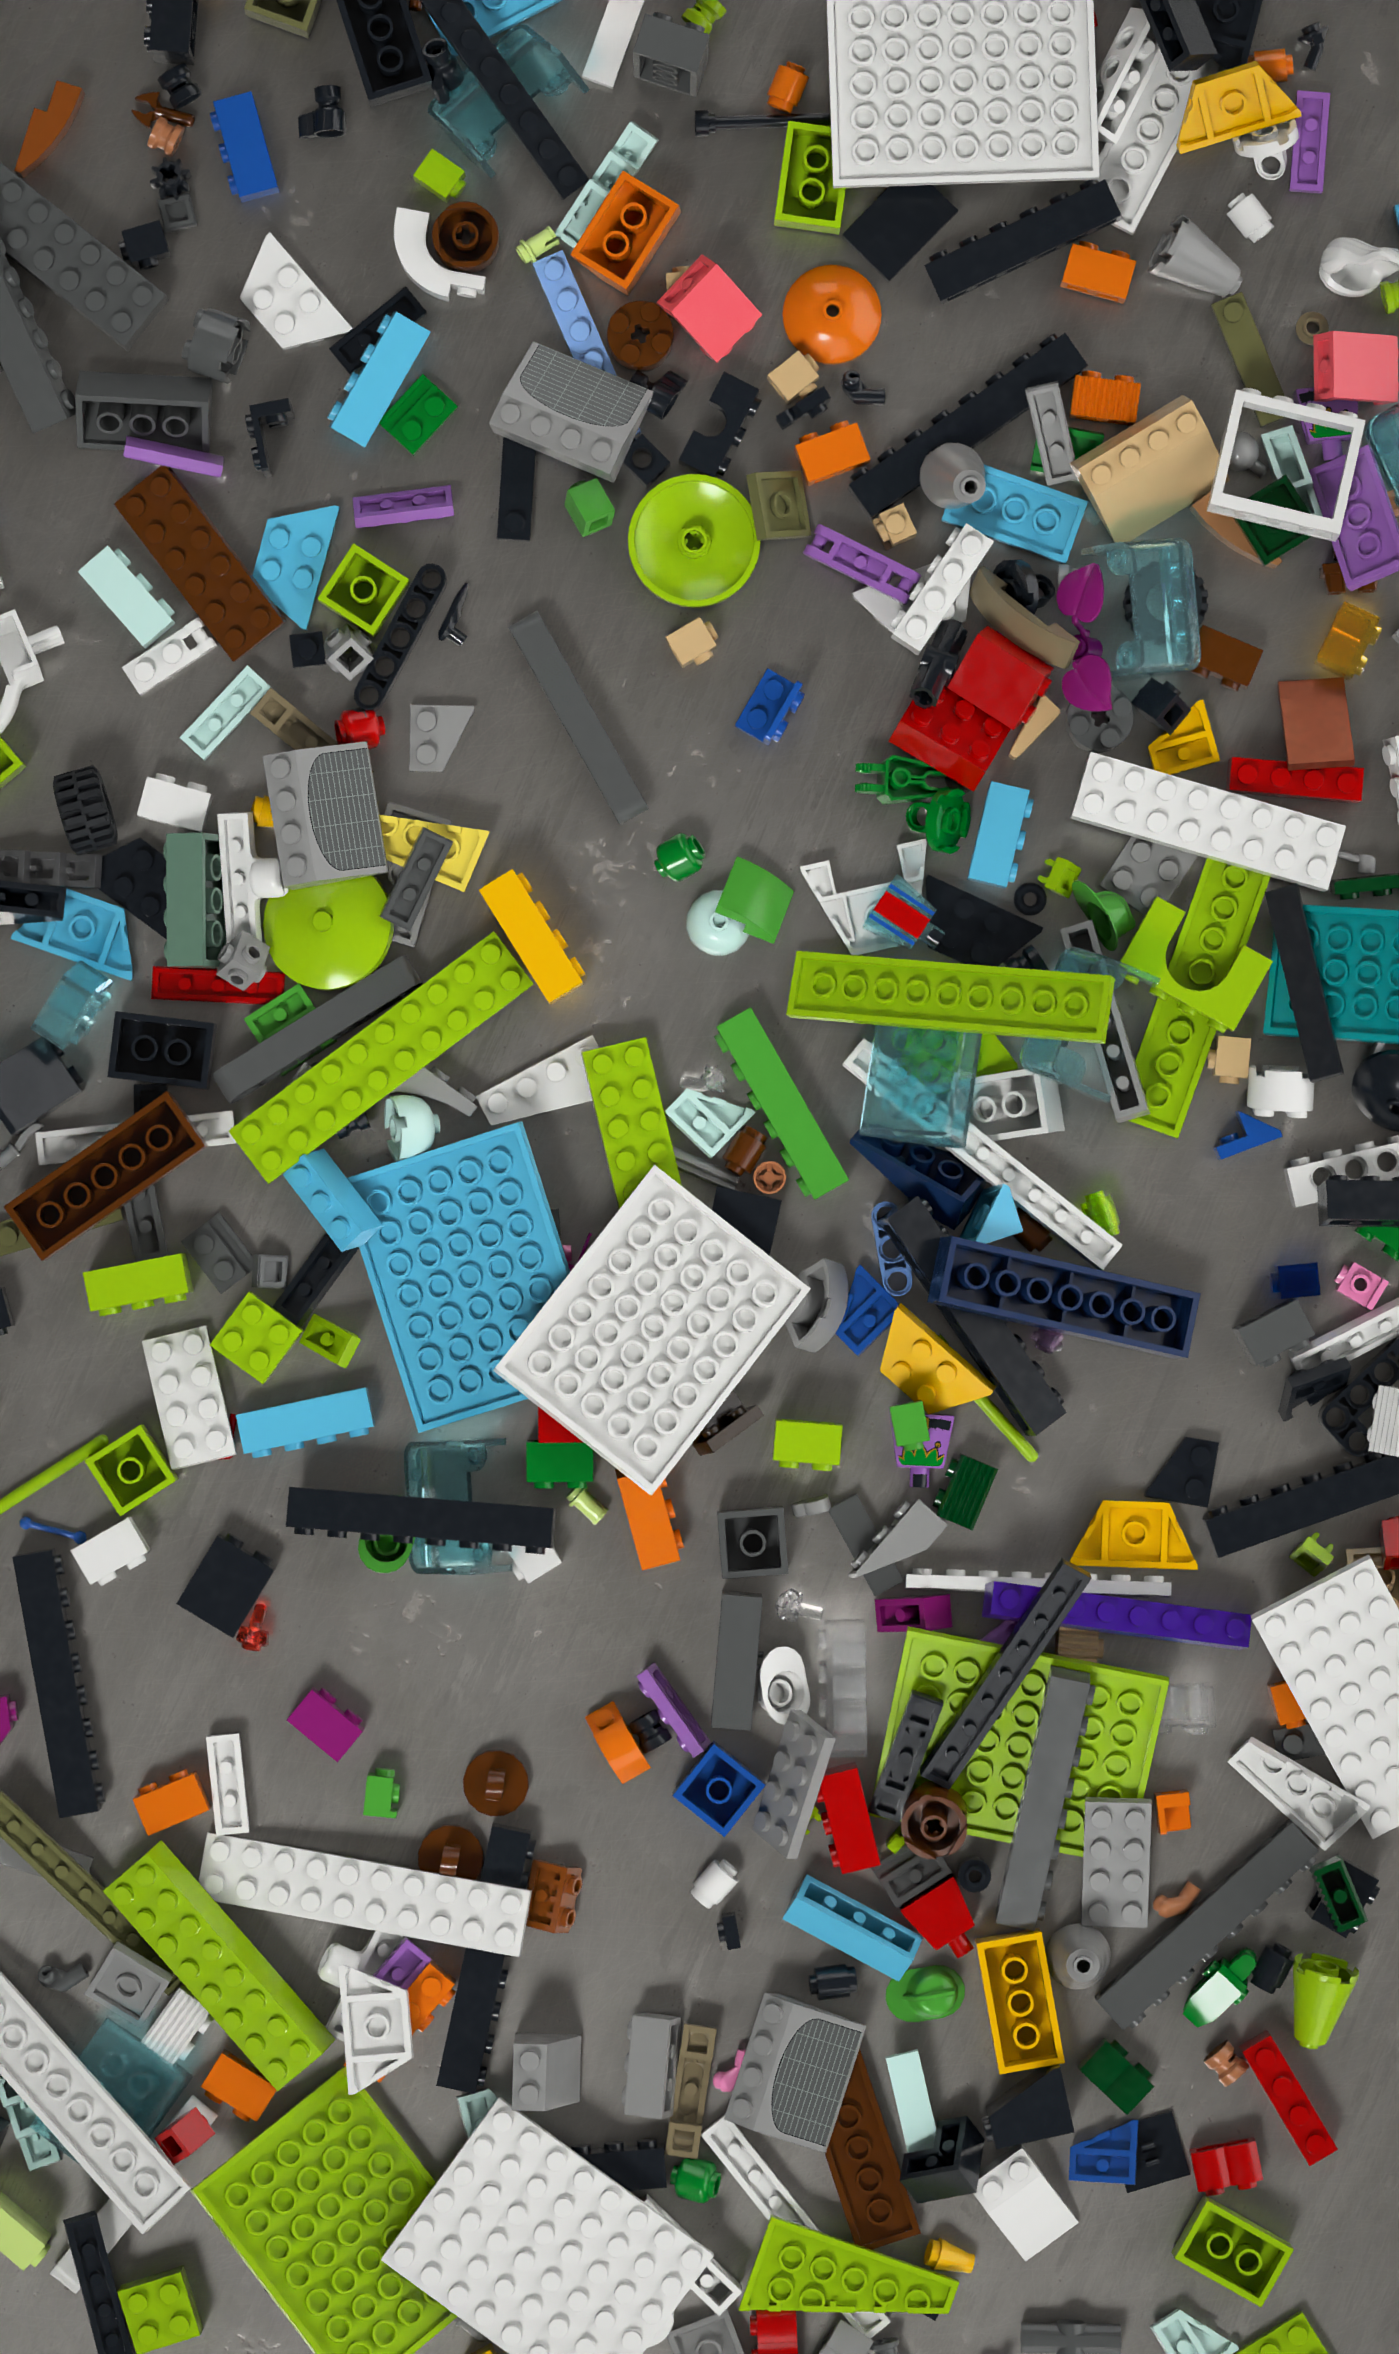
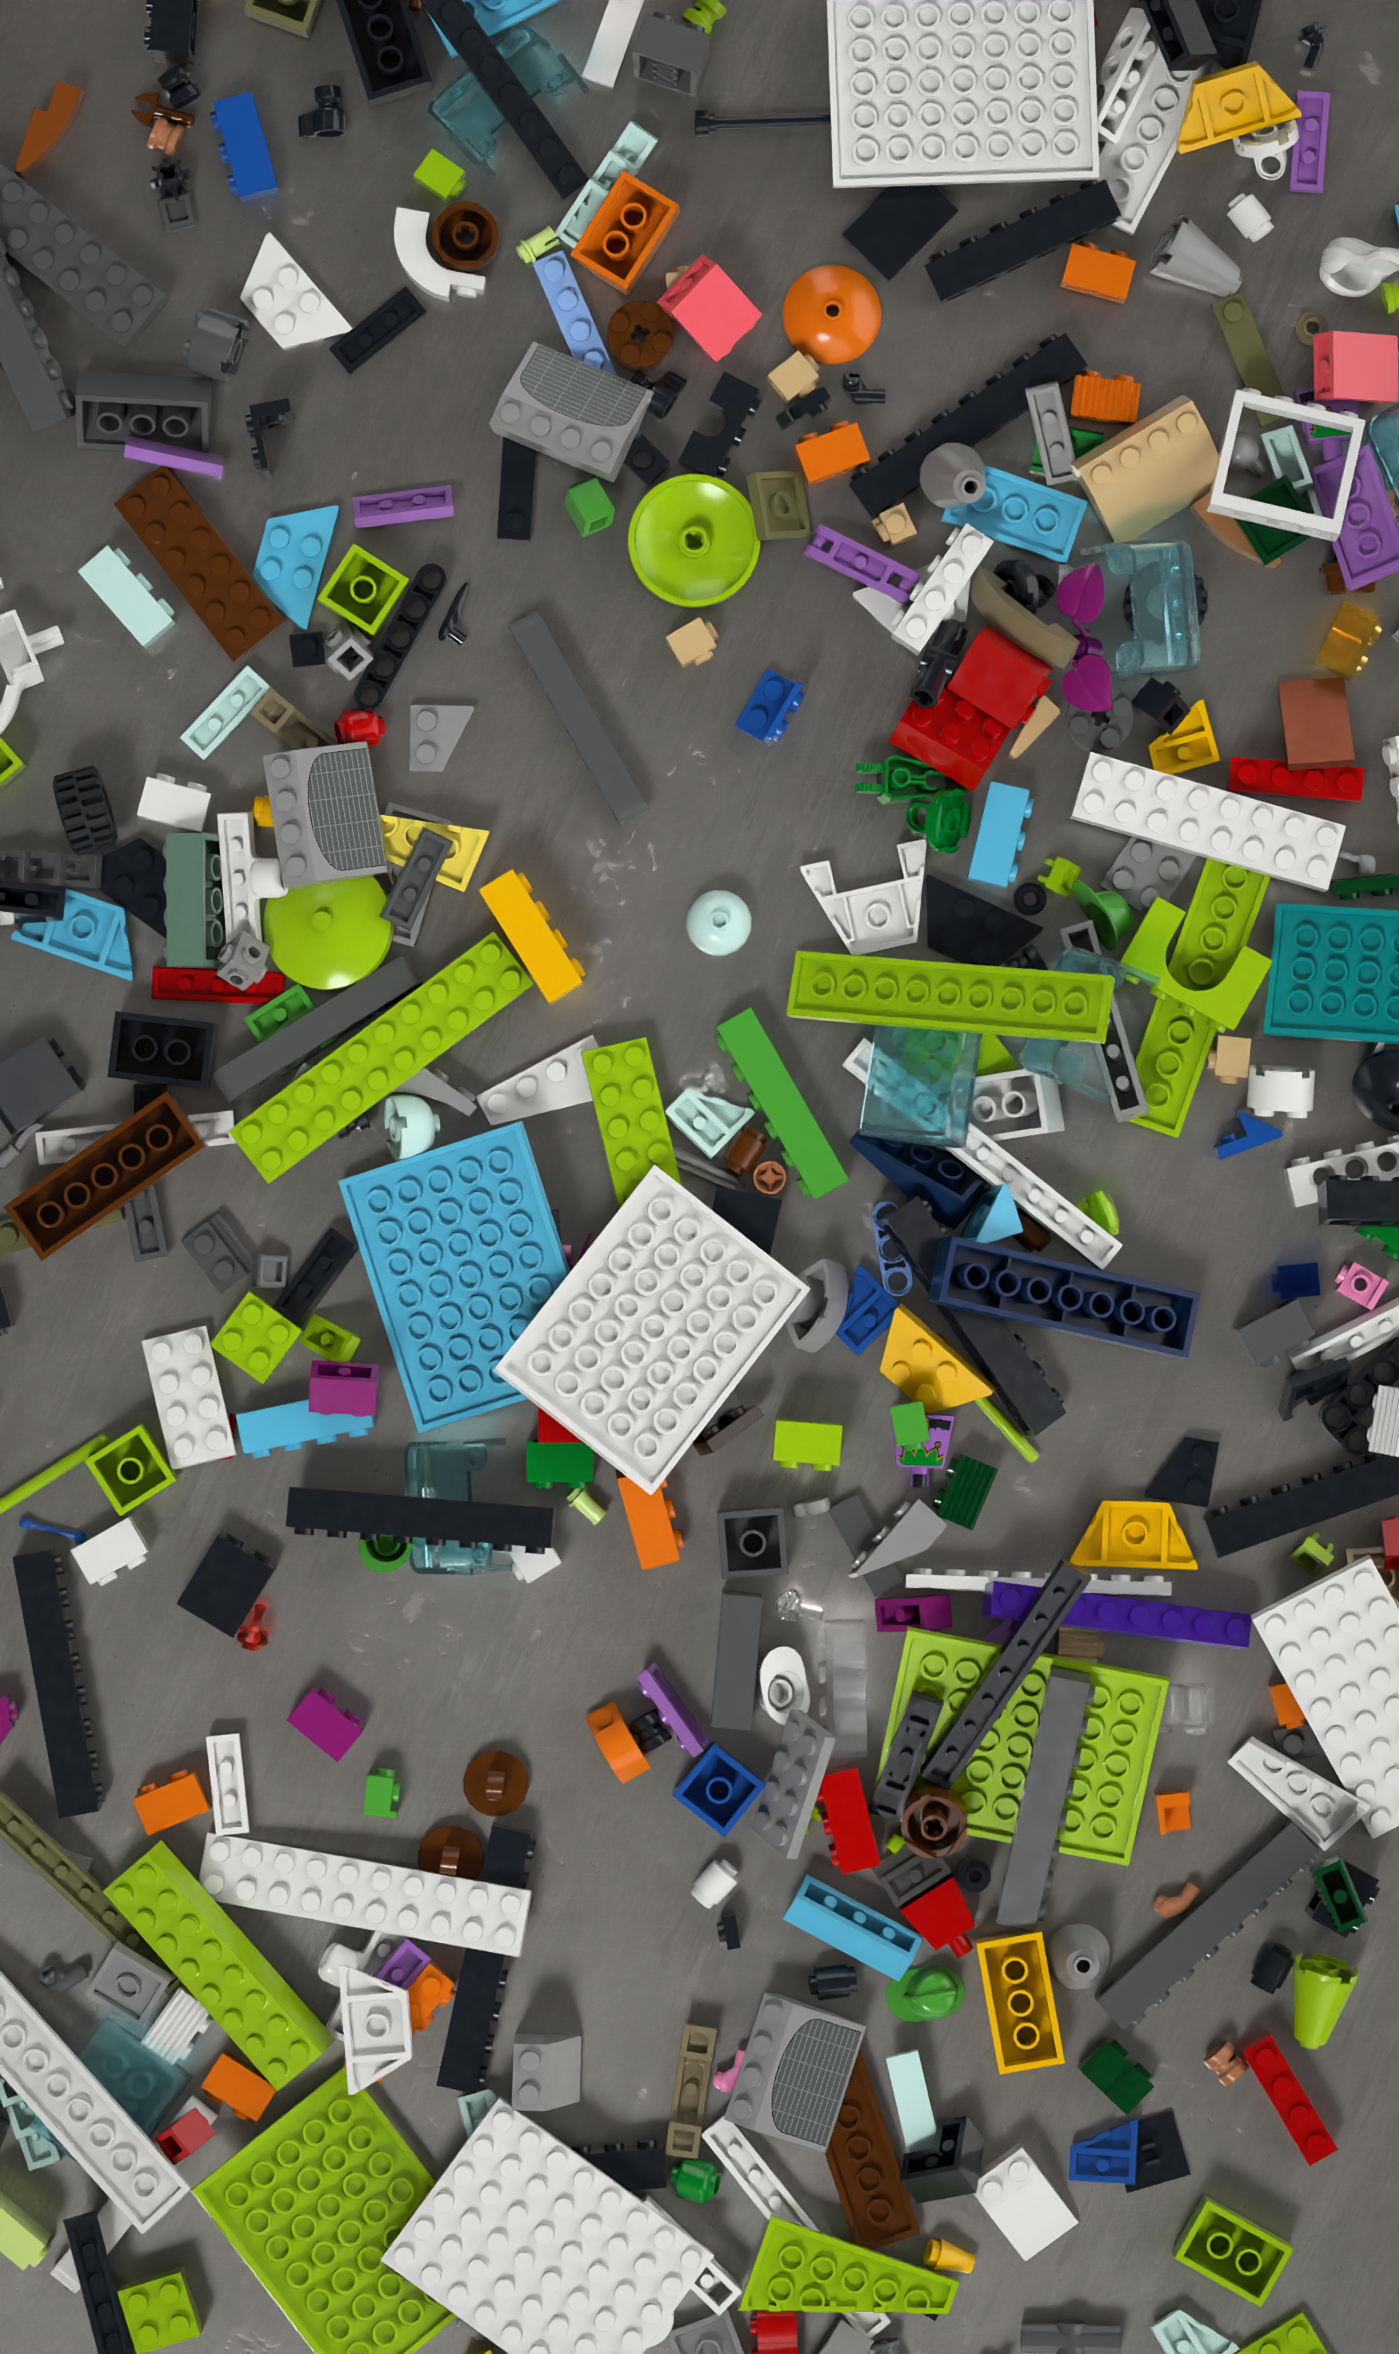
(73, 1006): clear light blue brick -> none
(138, 1284): lime brick -> none
(144, 245): black brick -> none
(168, 657): white plate -> none
(332, 1200): medium azure brick -> none
(343, 1388): none -> magenta brick
(378, 379): medium azure brick -> none
(418, 414): green plate -> none
(443, 69): black piece -> none
(553, 1896): dark orange bracket -> none
(651, 2065): light grey brick -> none
(679, 857): green head -> none
(755, 899): bright green slope -> none
(787, 87): orange brick -> none
(806, 181): lime brick -> none
(903, 917): torso -> none
(1030, 2110): black slope -> none
(1048, 1340): clear purple plate -> none
(1116, 1862): light grey plate -> none
(1220, 1987): green hinge -> none
(1226, 659): reddish brown brick -> none
(1226, 2165): red brick -> none
(1274, 62): orange brick -> none
(1304, 983): black tile -> none

